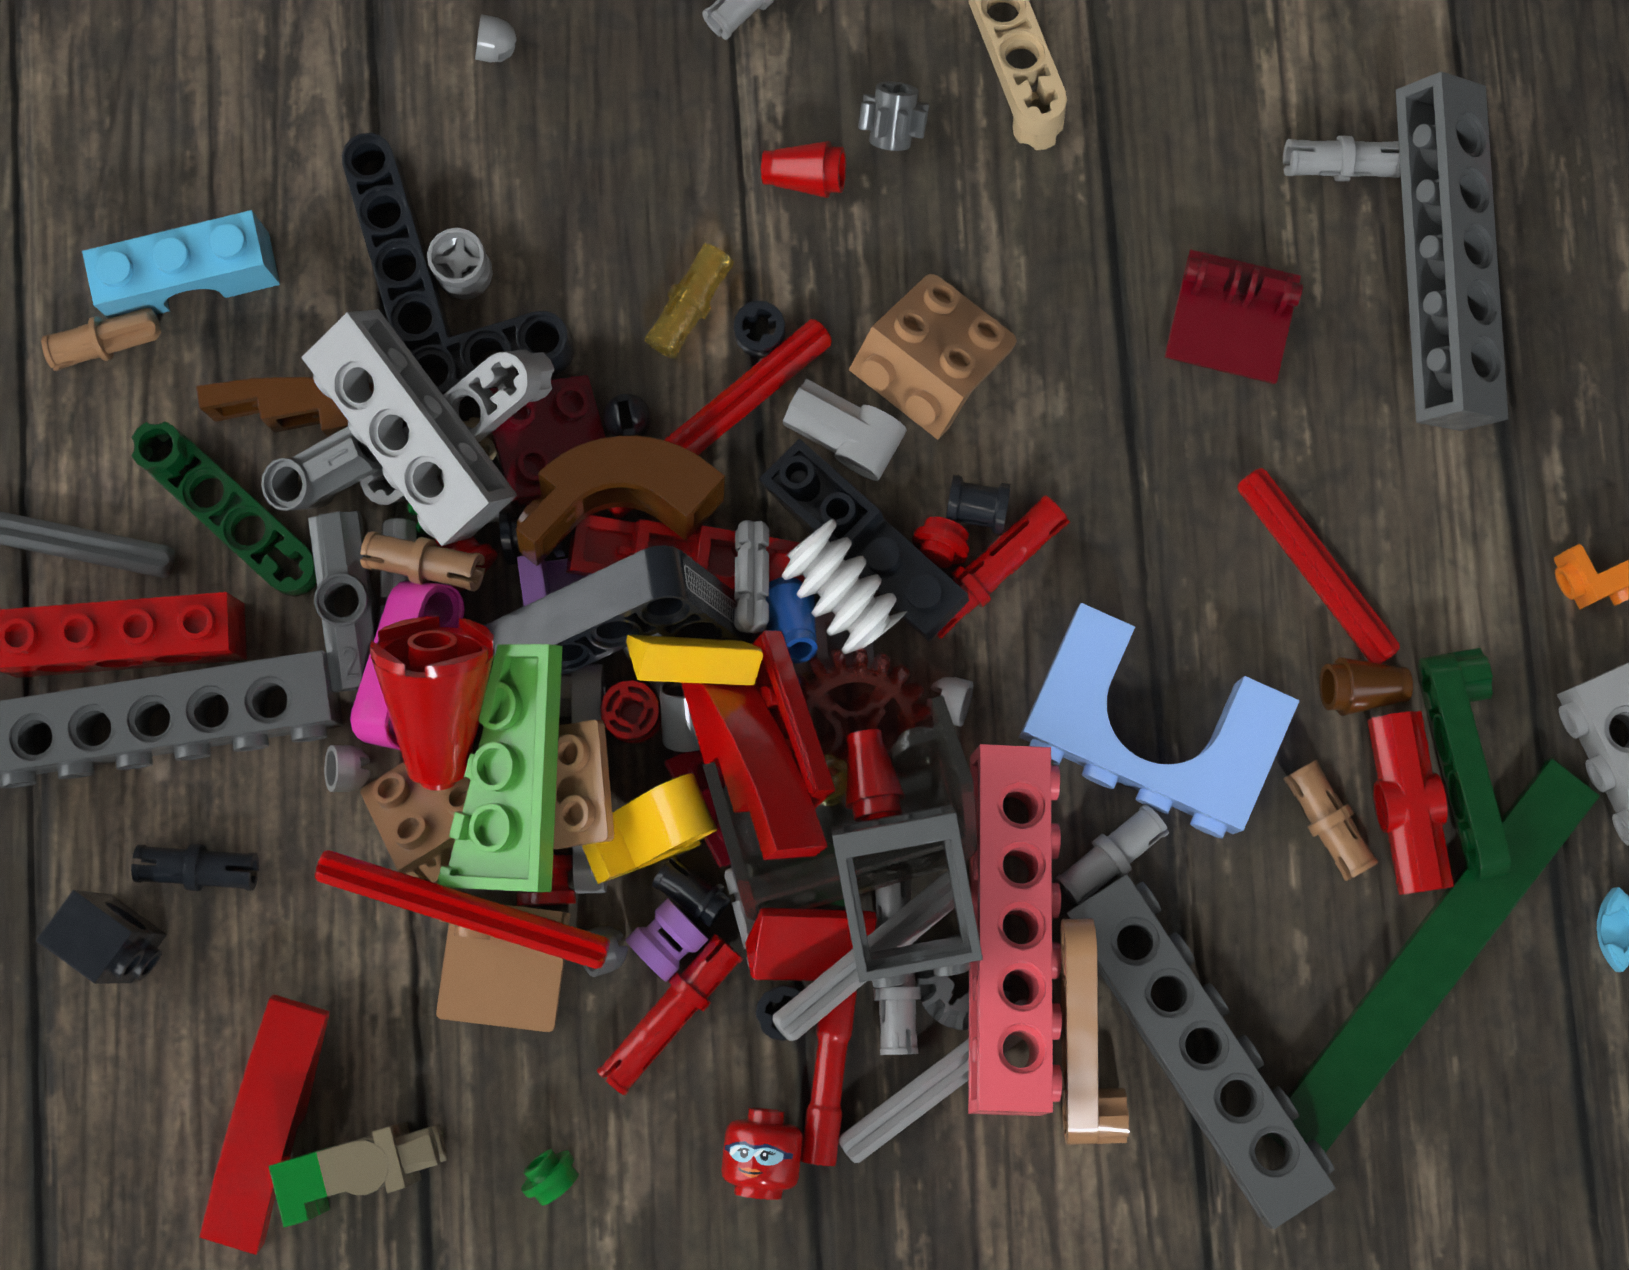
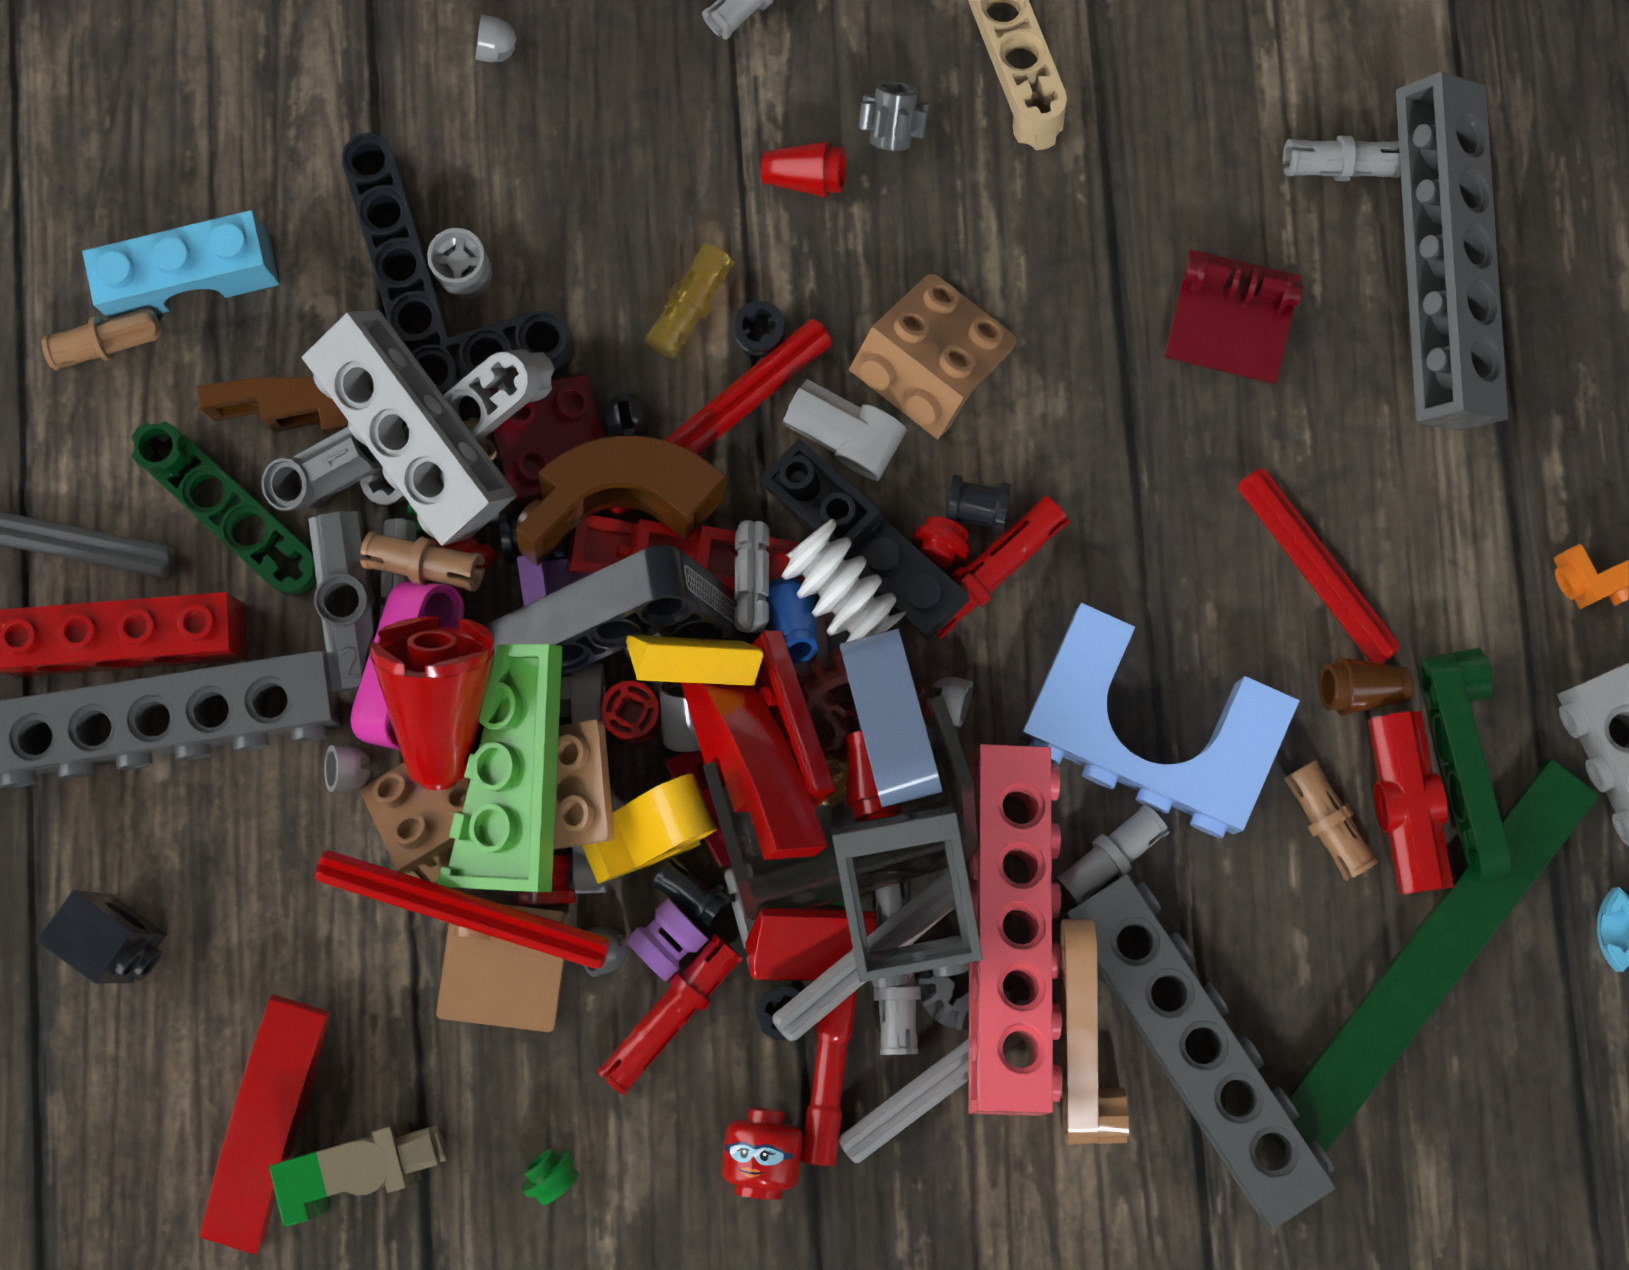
(195, 867): black pin -> none
(890, 718): none -> sand blue beam

